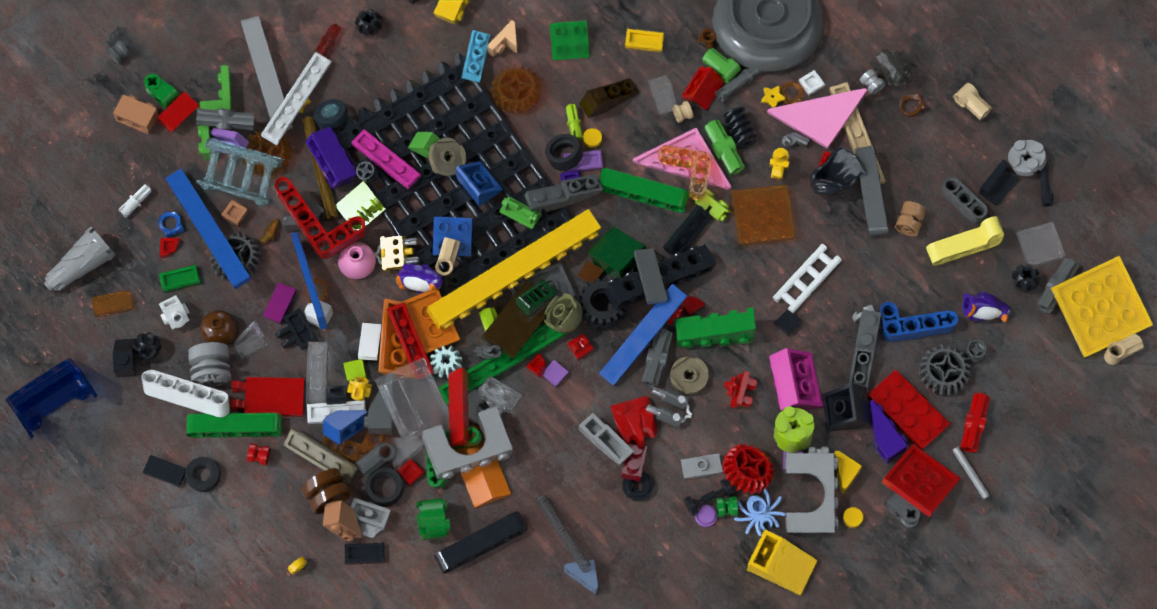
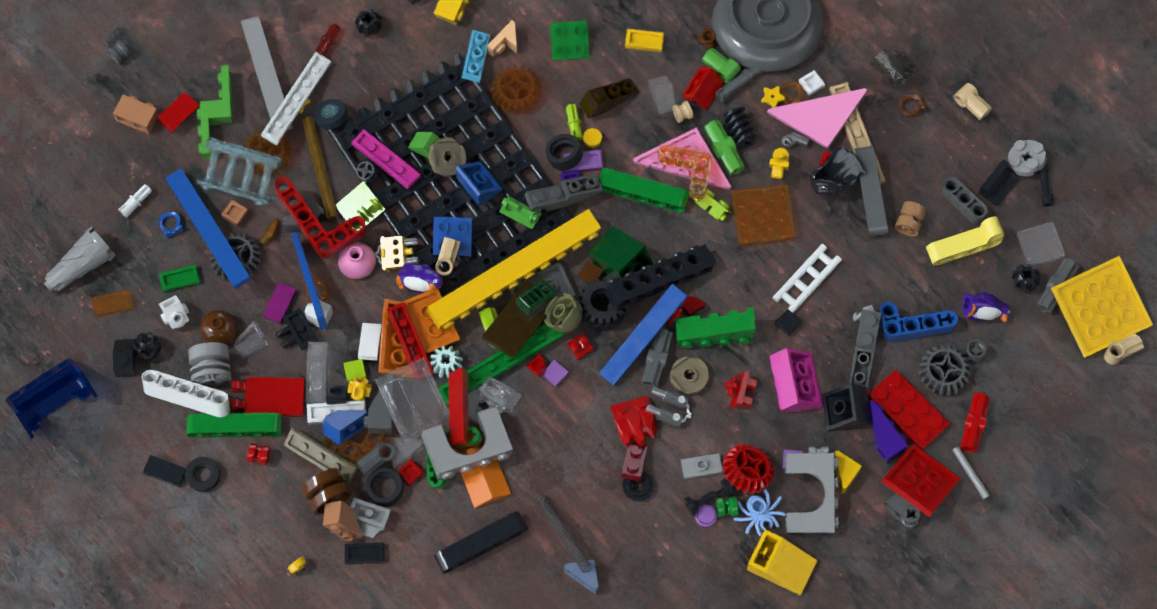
(162, 92): green piece -> none
(168, 246): red tile -> none
(225, 118): dark grey piece -> none
(229, 137): medium lavender tile -> none
(331, 157): dark purple brick -> none
(432, 519): green brick -> none
(487, 351): dark grey pin -> none
(605, 439): light grey slope -> none
(650, 276): dark grey tile -> none
(687, 231): black plate -> none
(793, 429): lime brick -> none
(852, 517): yellow tile -> none
(872, 81): light grey wheel -> none

